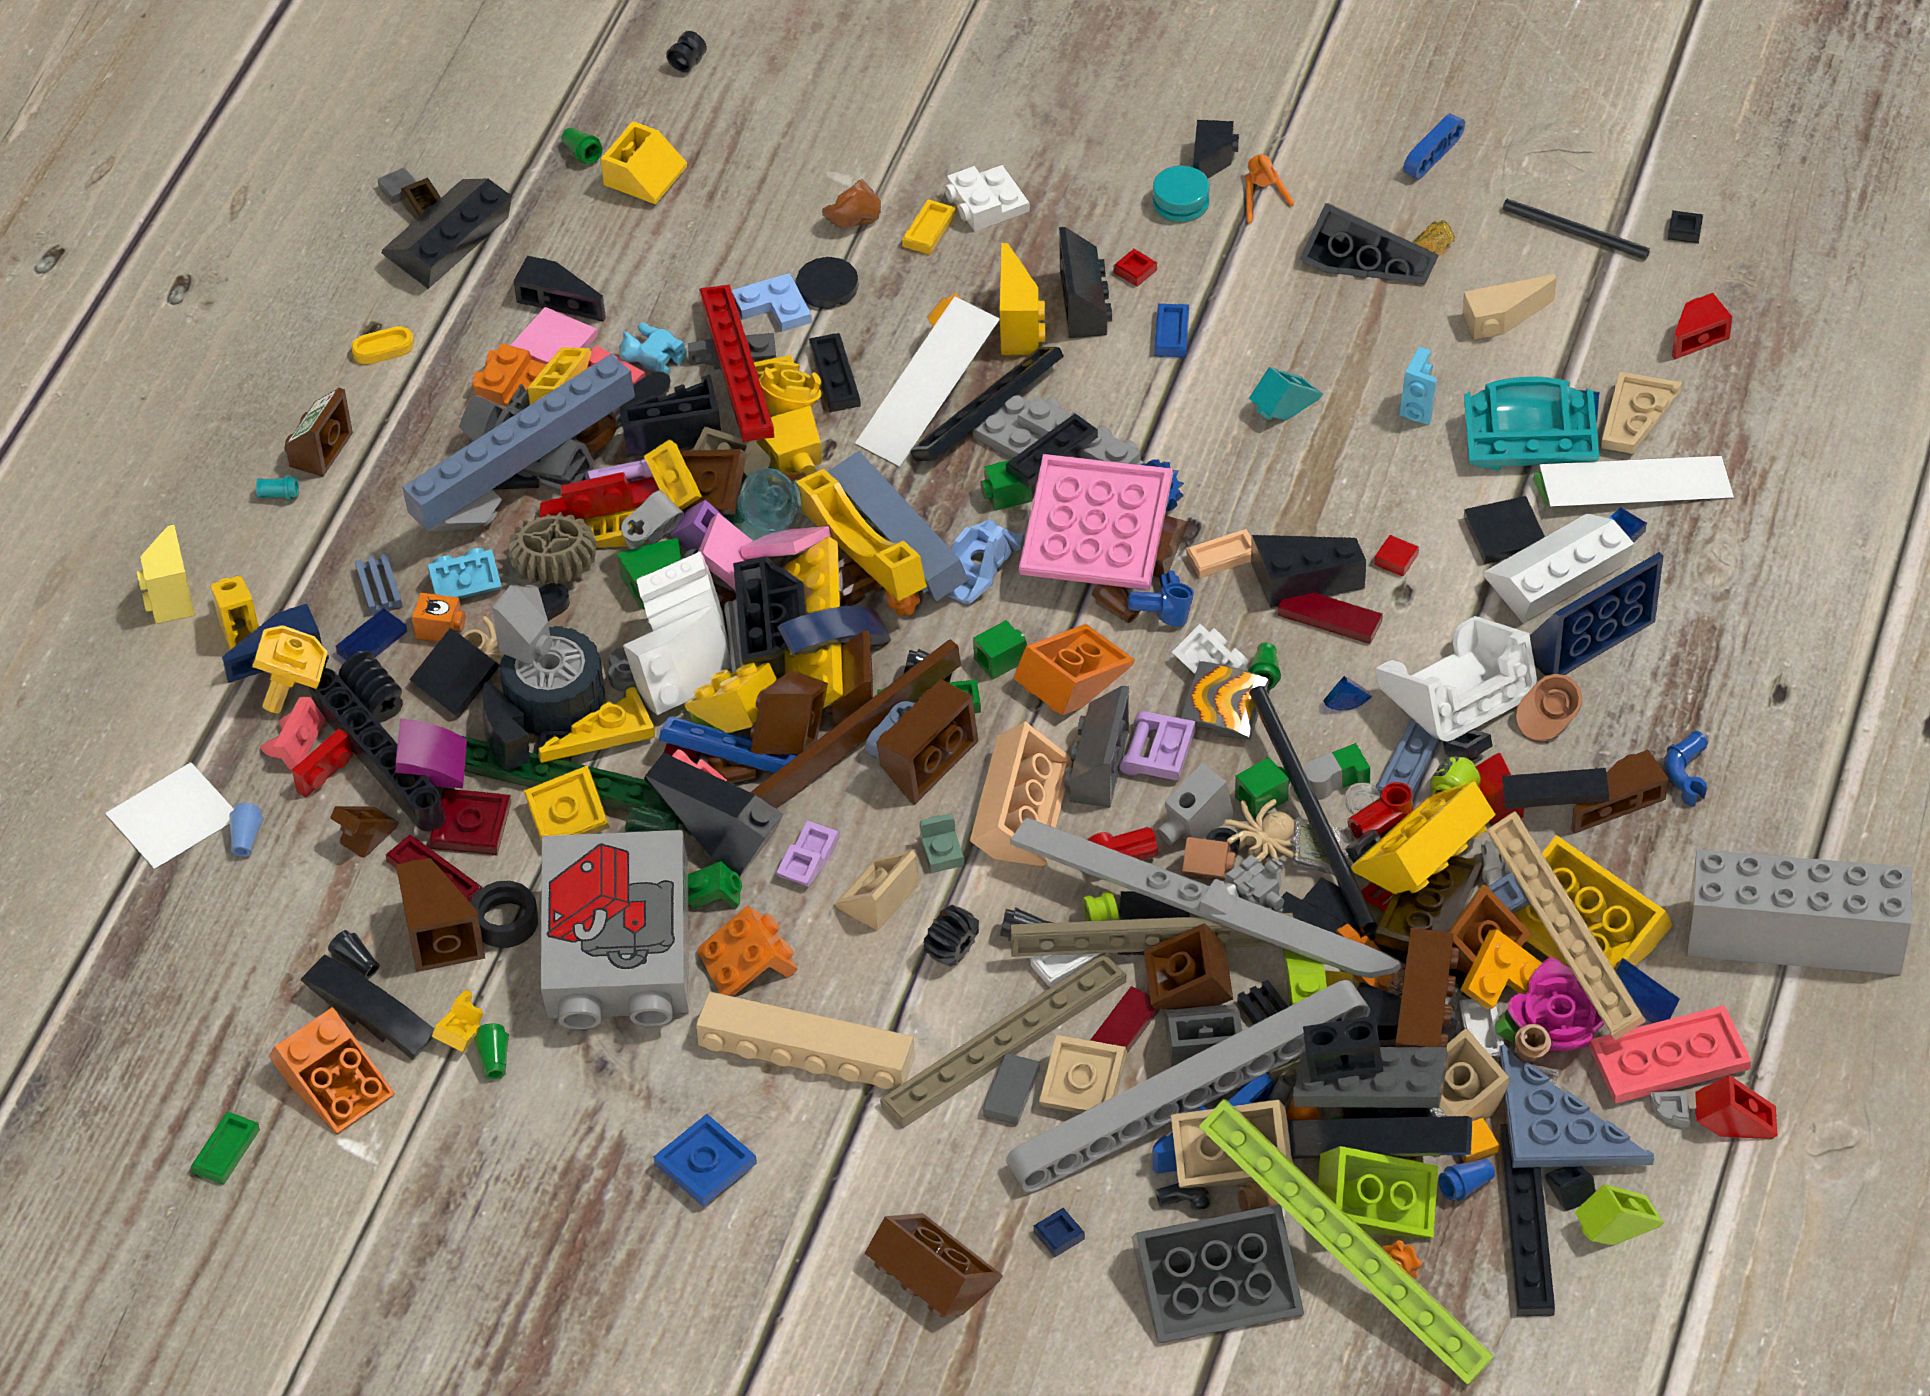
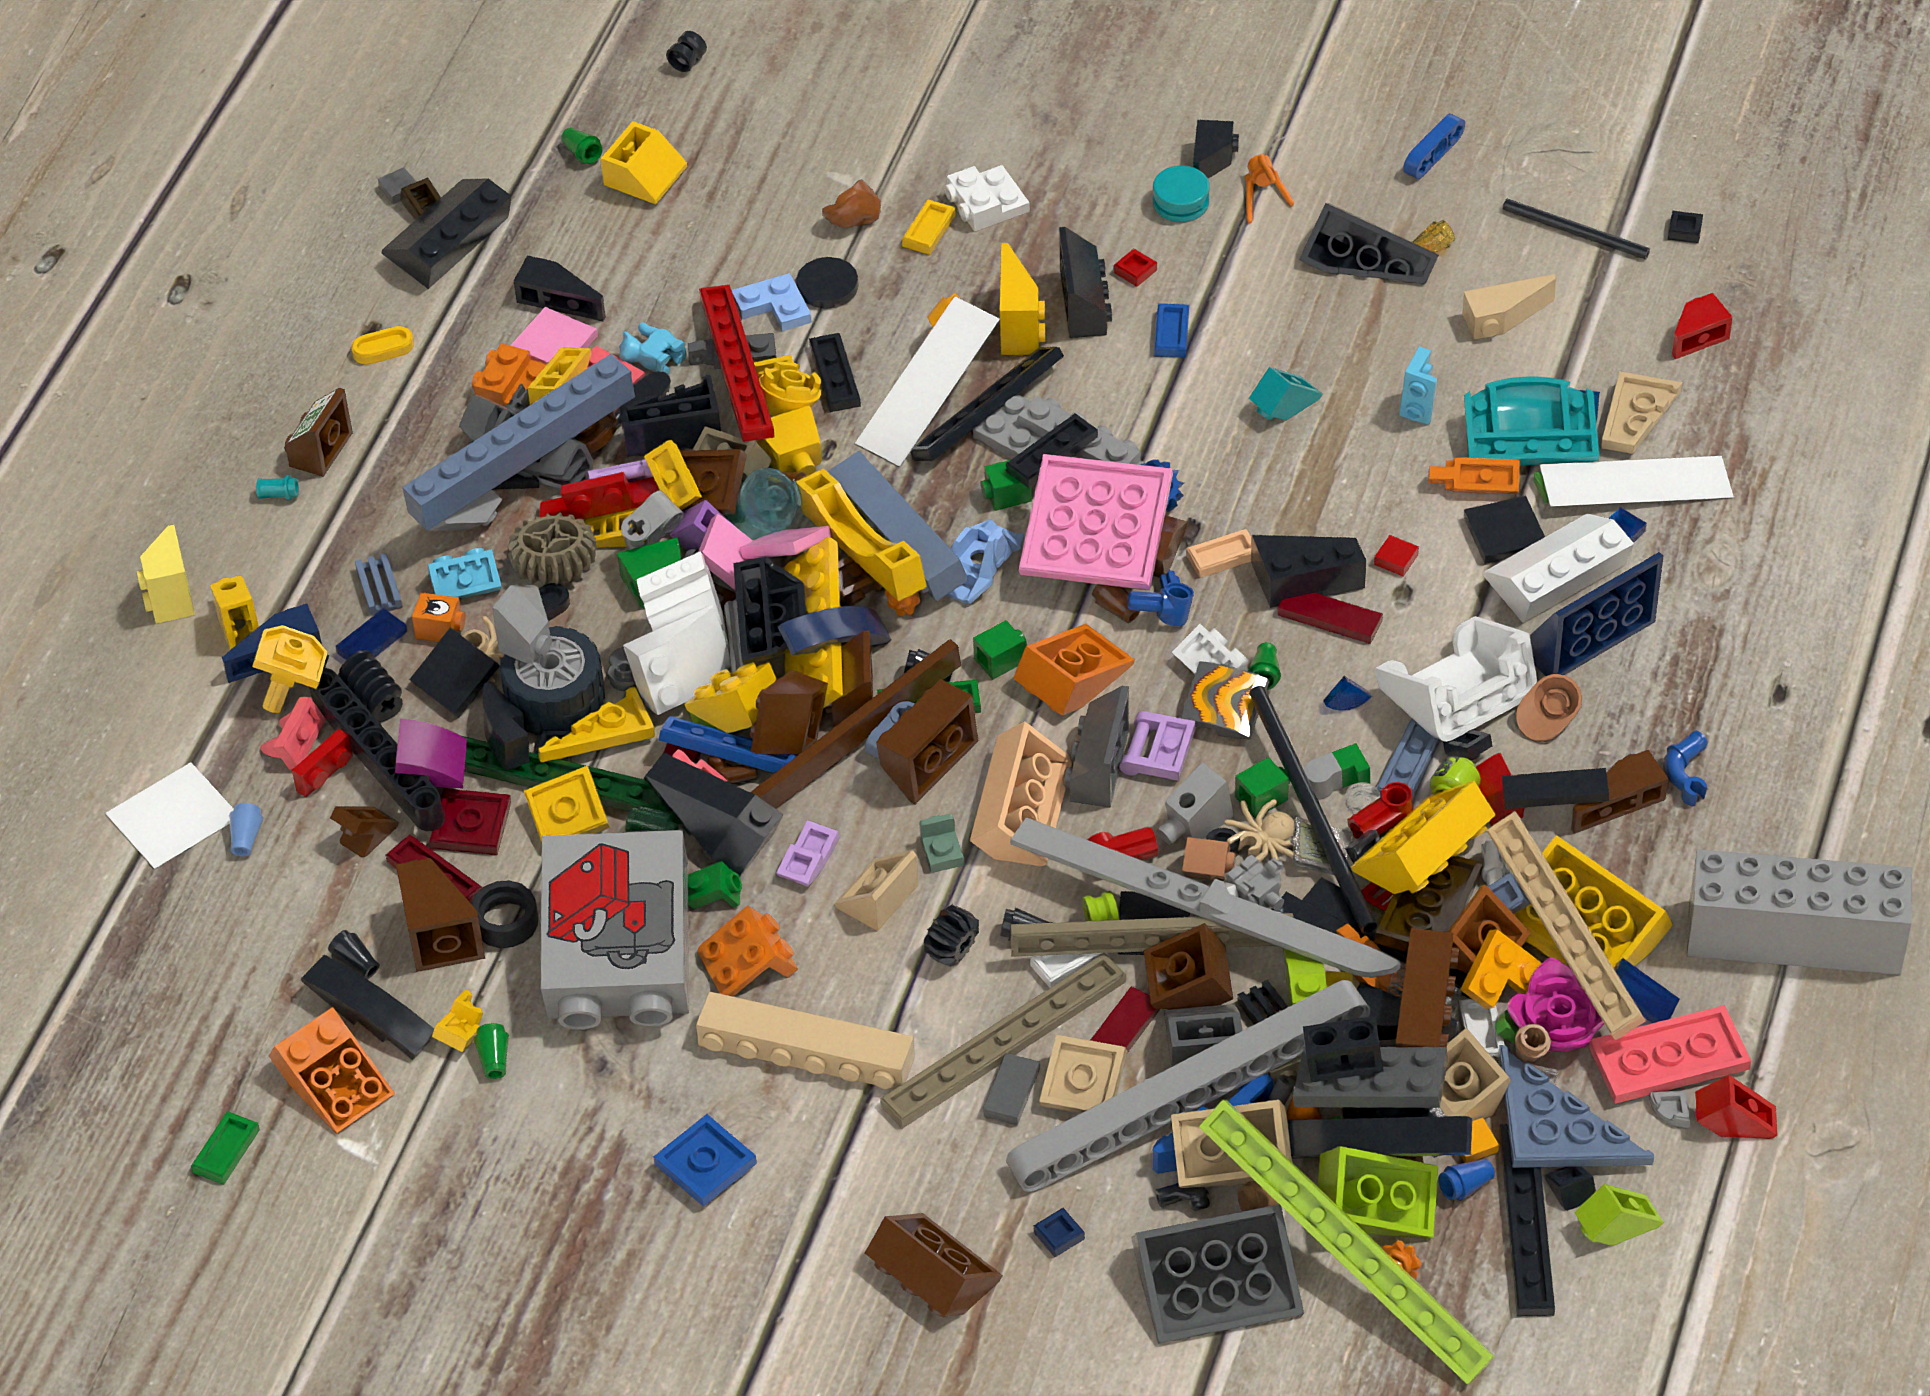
(1477, 475): none -> orange hinge

